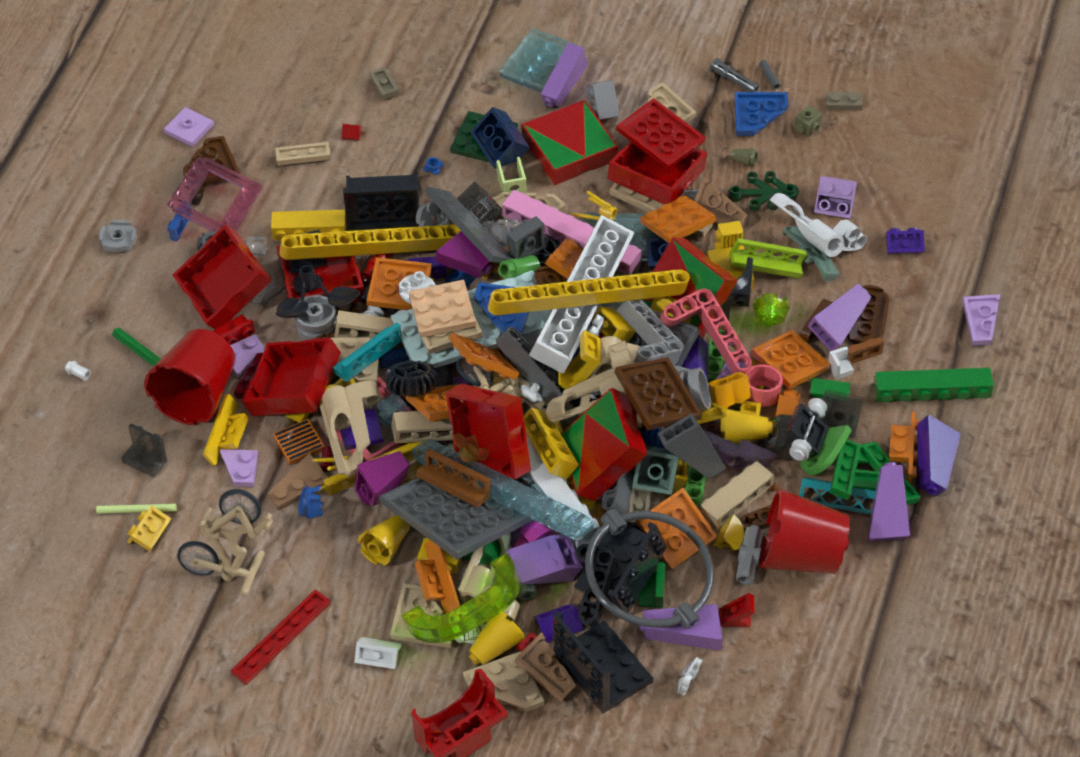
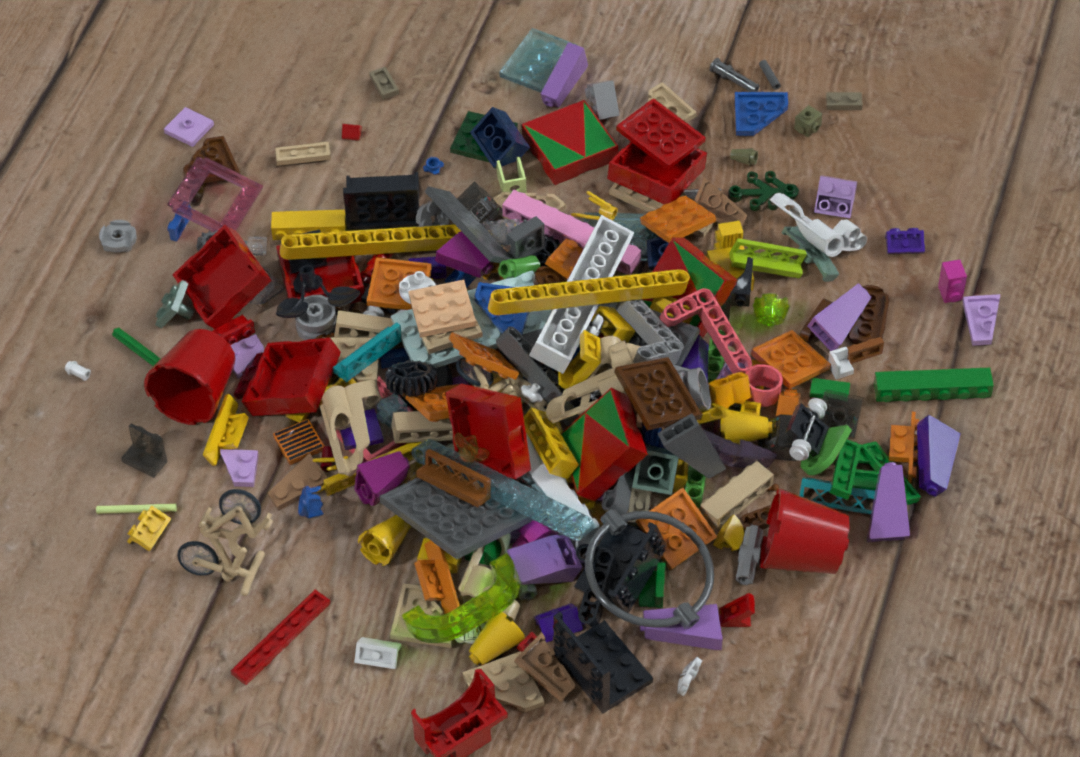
(173, 305): none -> sand green plate
(952, 281): none -> dark pink brick

